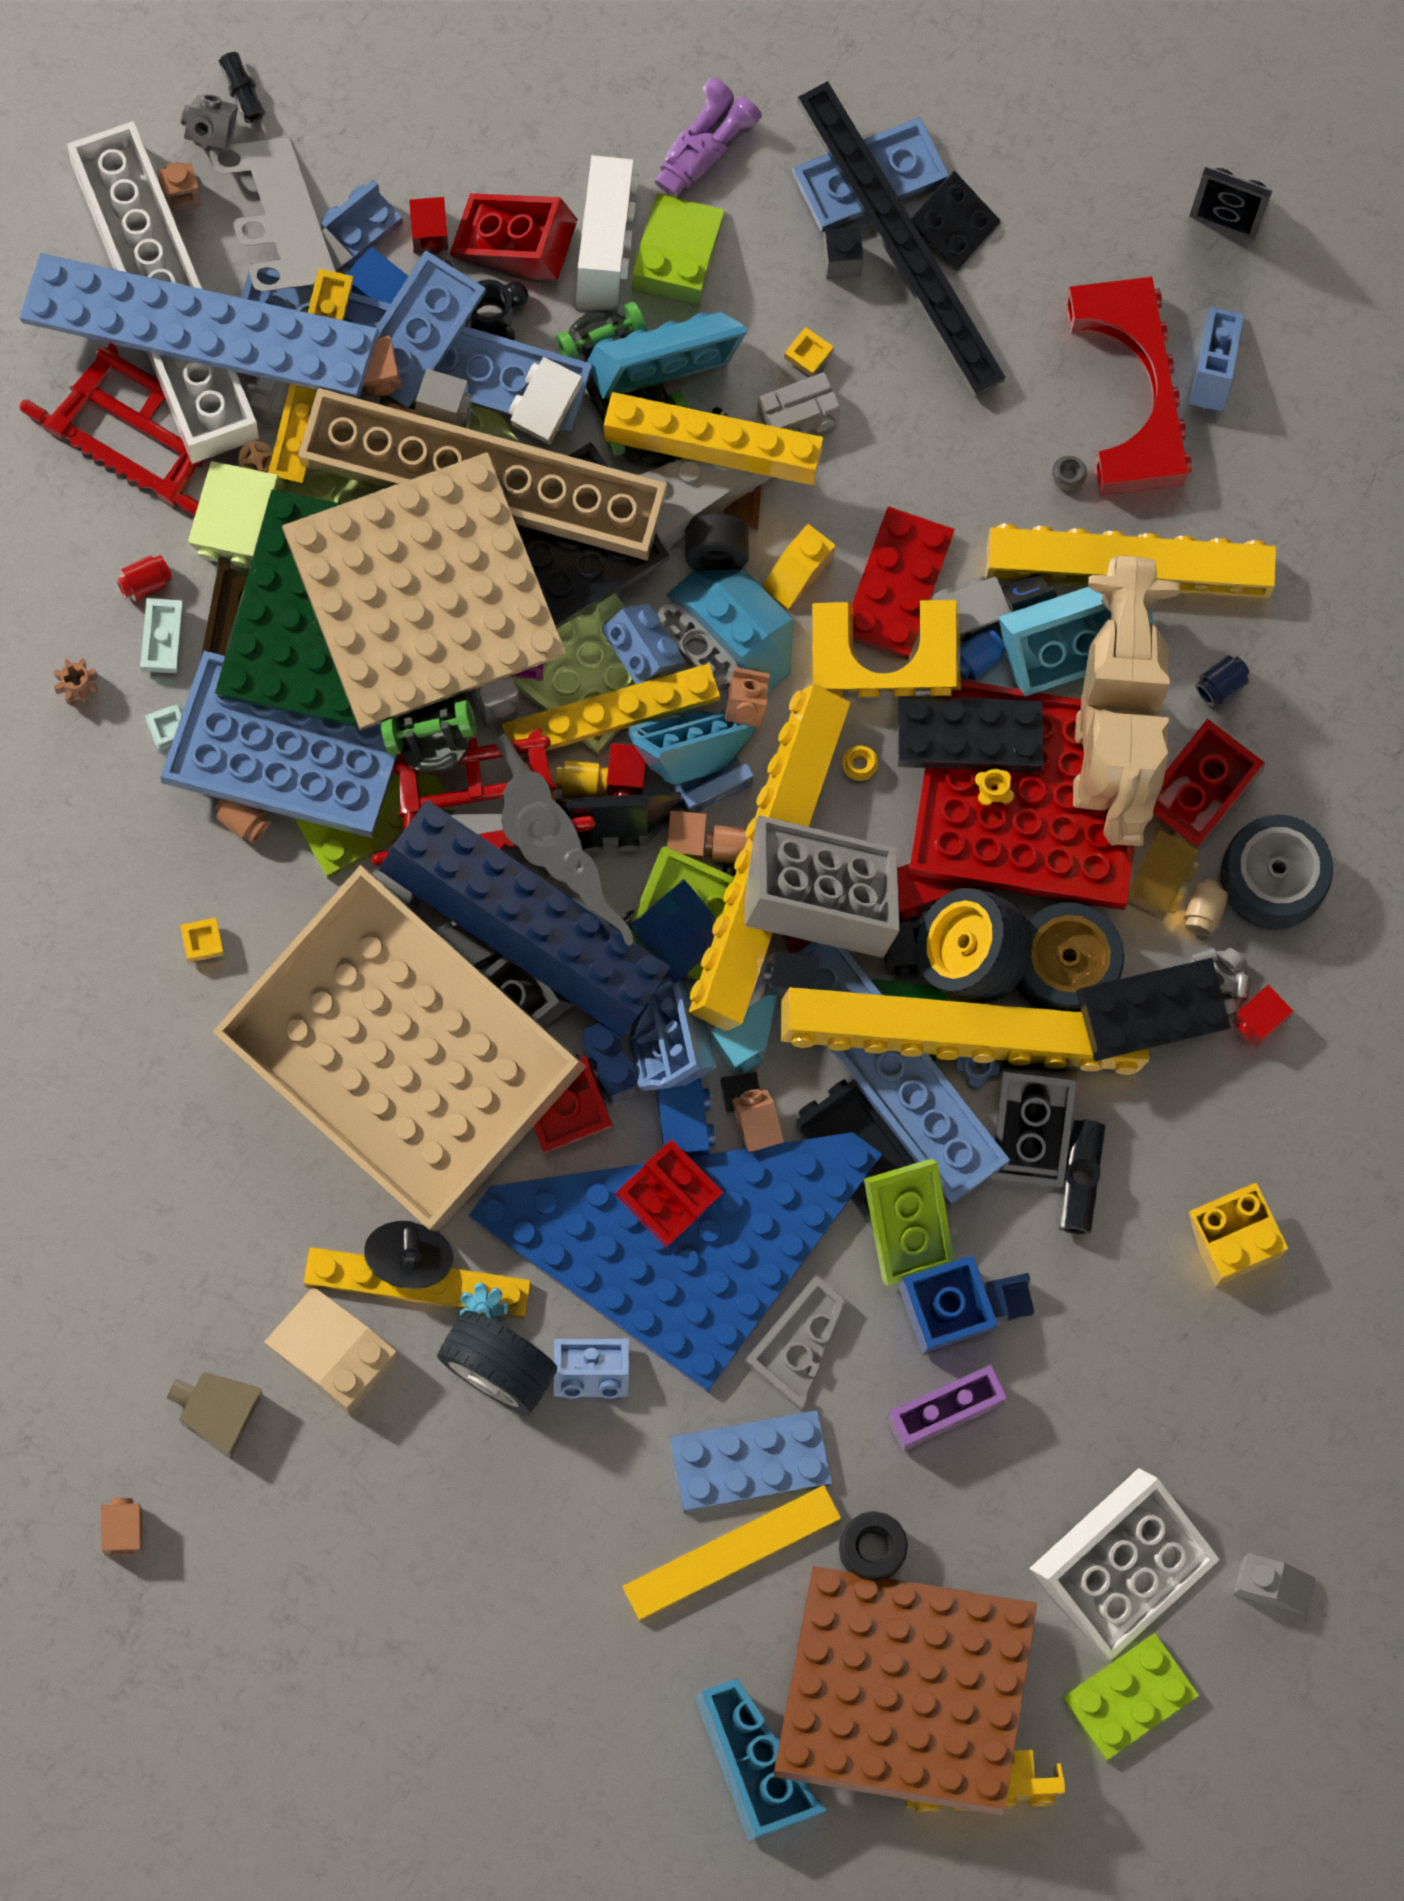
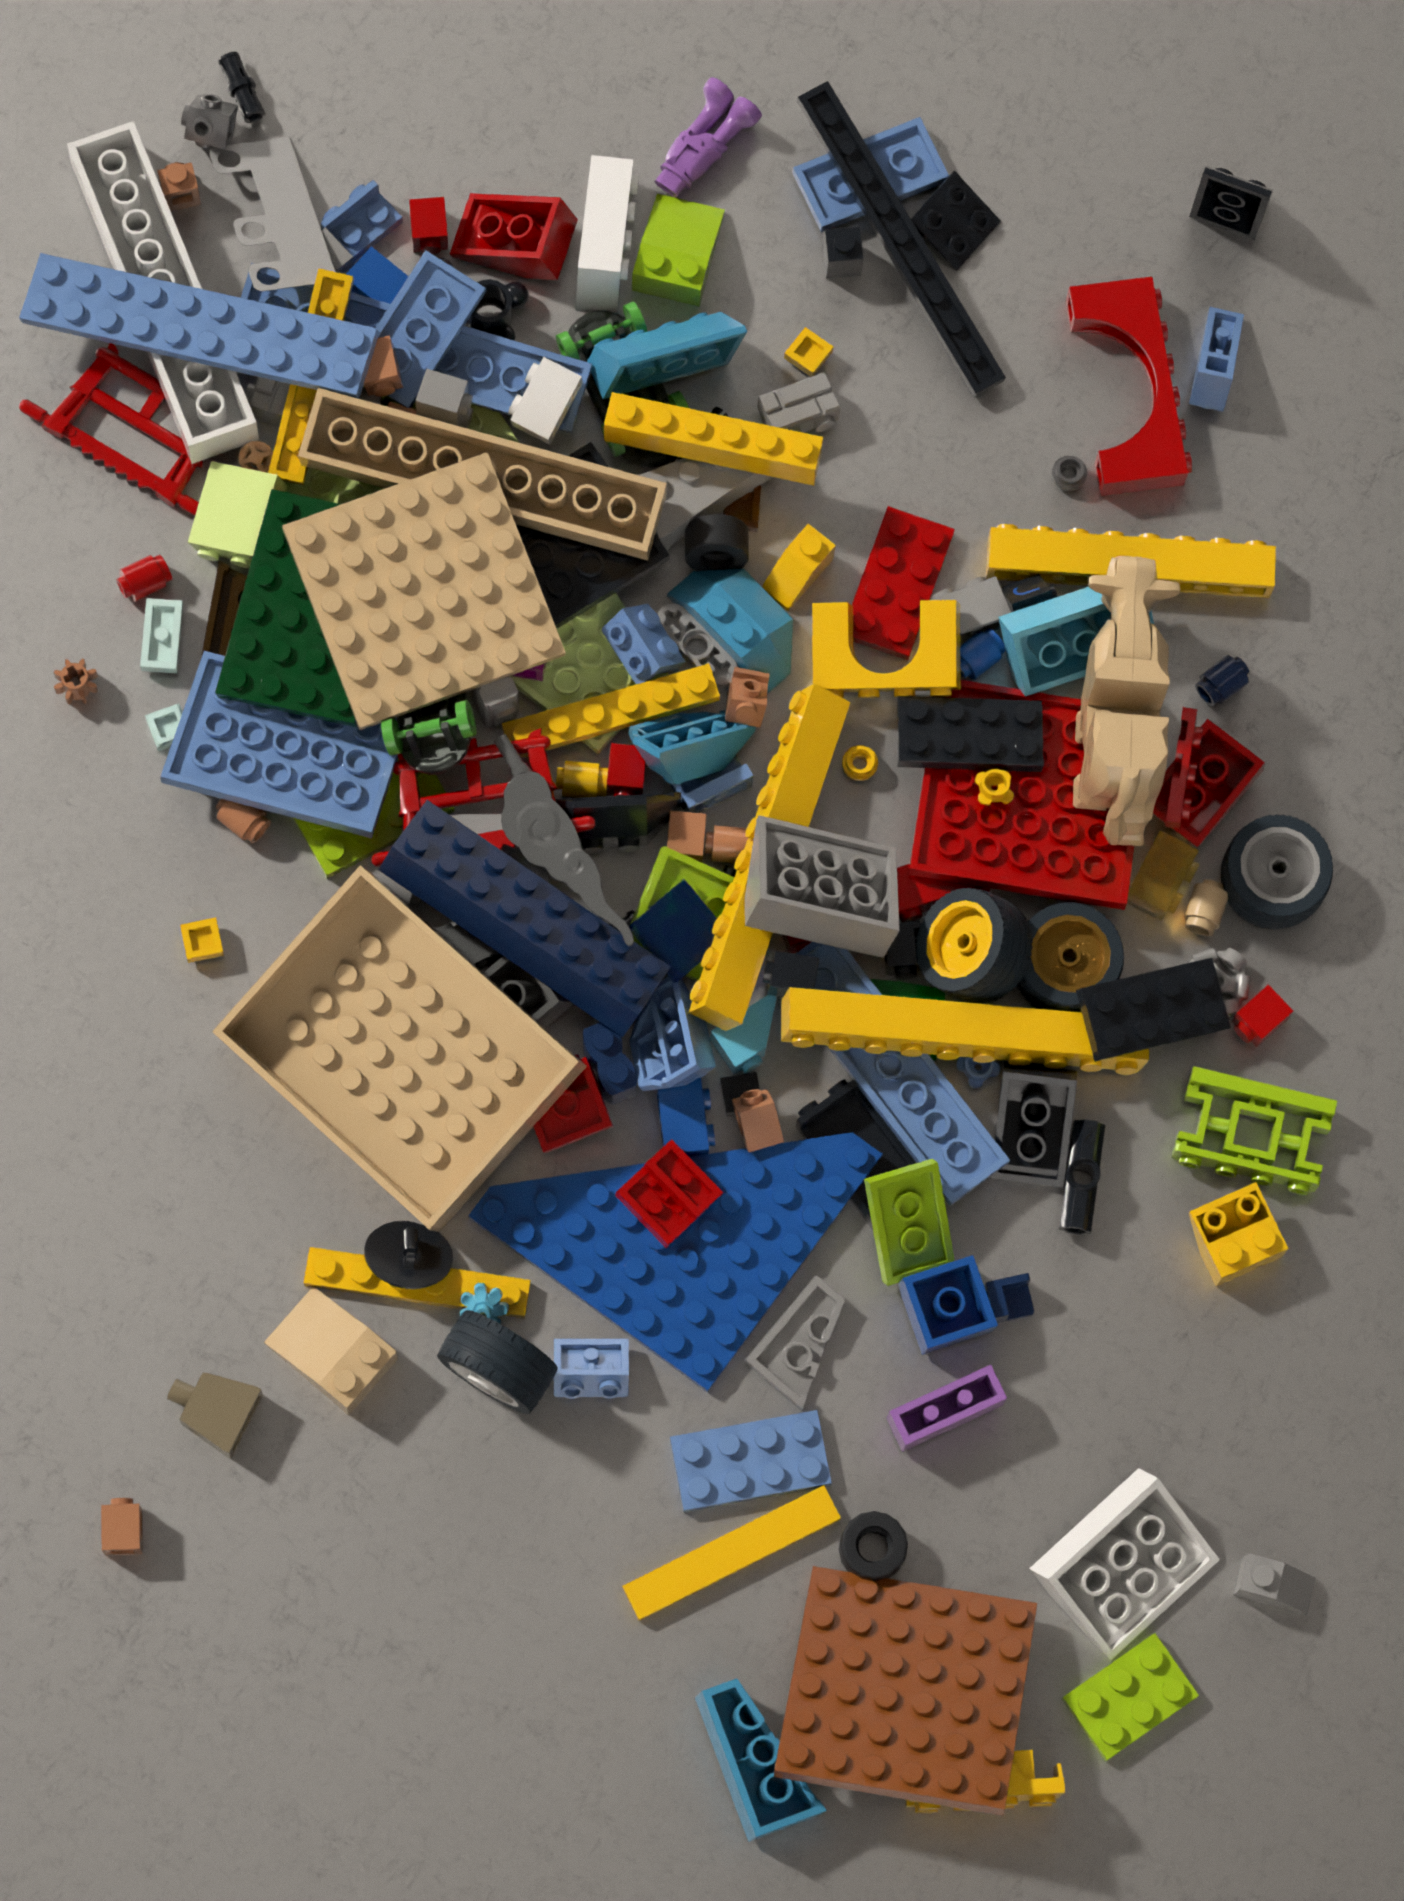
(1184, 770): none -> red wing
(1261, 1102): none -> lime fence

